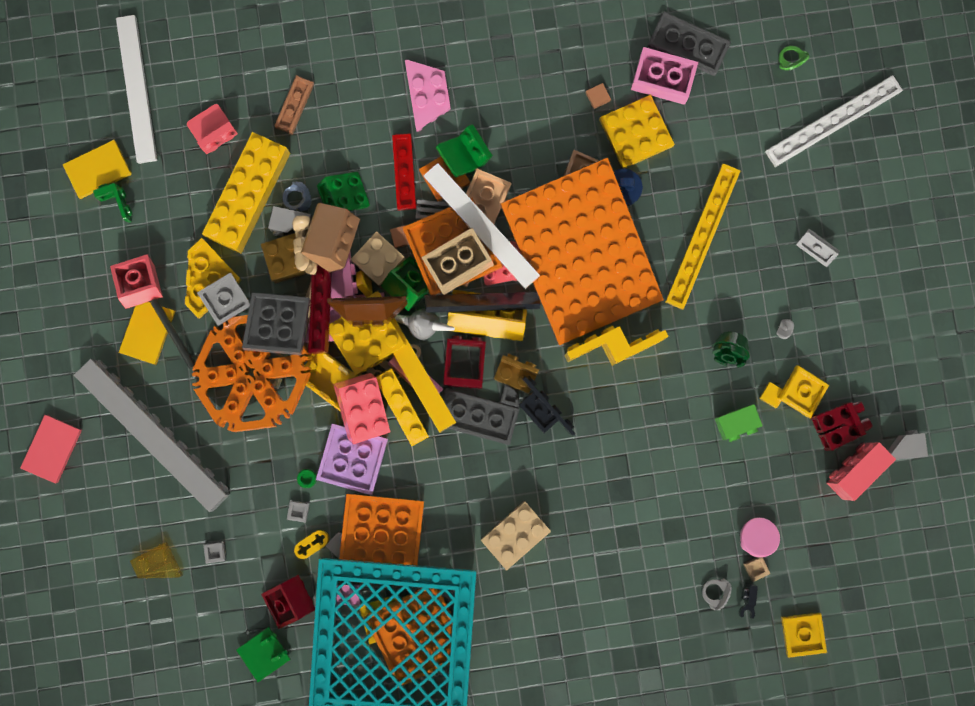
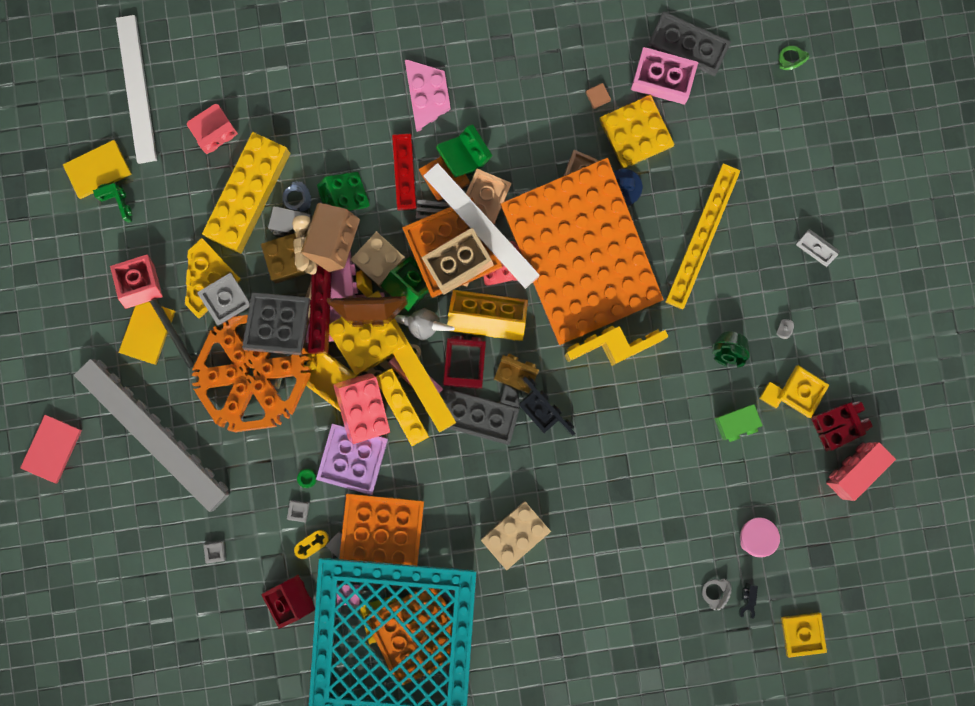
(156, 563): clear yellow wing -> none
(263, 654): green plate -> none
(294, 105): nougat tile -> none
(399, 237): nougat tile -> none
(481, 302): black tile -> none
(756, 568): tan tile -> none
(833, 121): white tile -> none
(909, 446): light grey slope -> none

